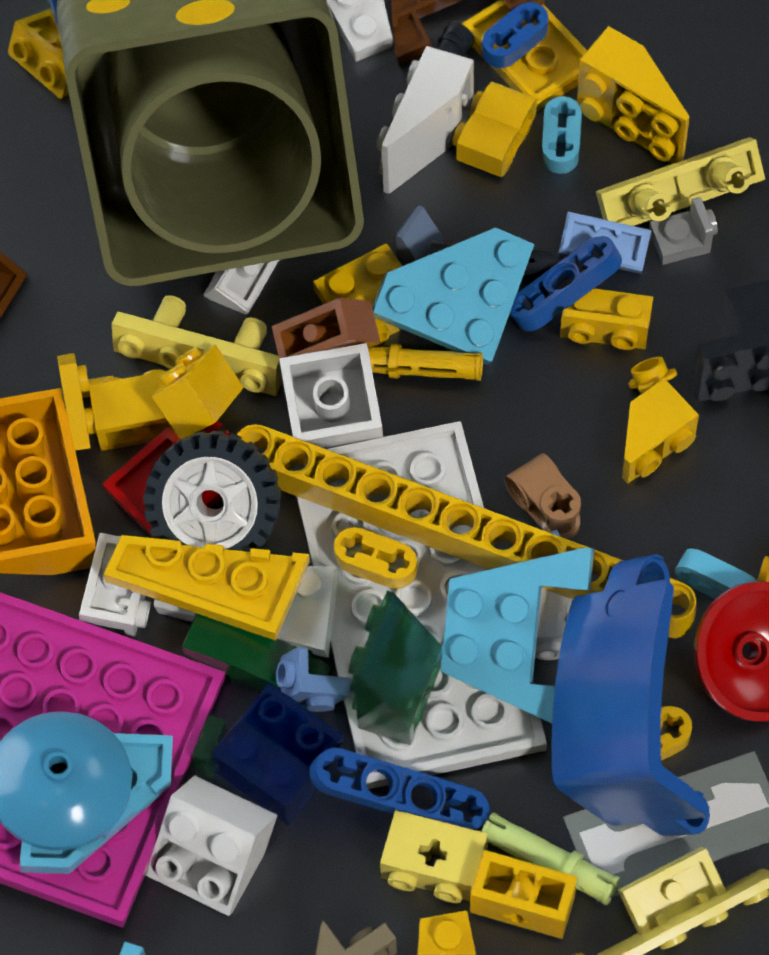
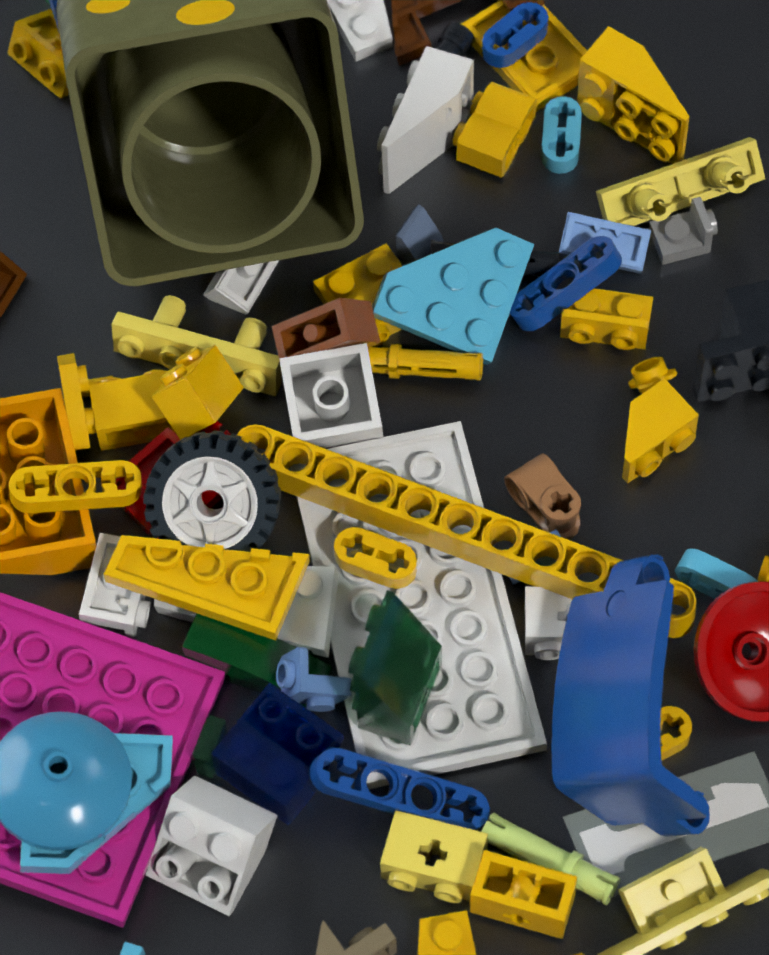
(60, 473): none -> yellow beam
(495, 626): medium azure wing -> none

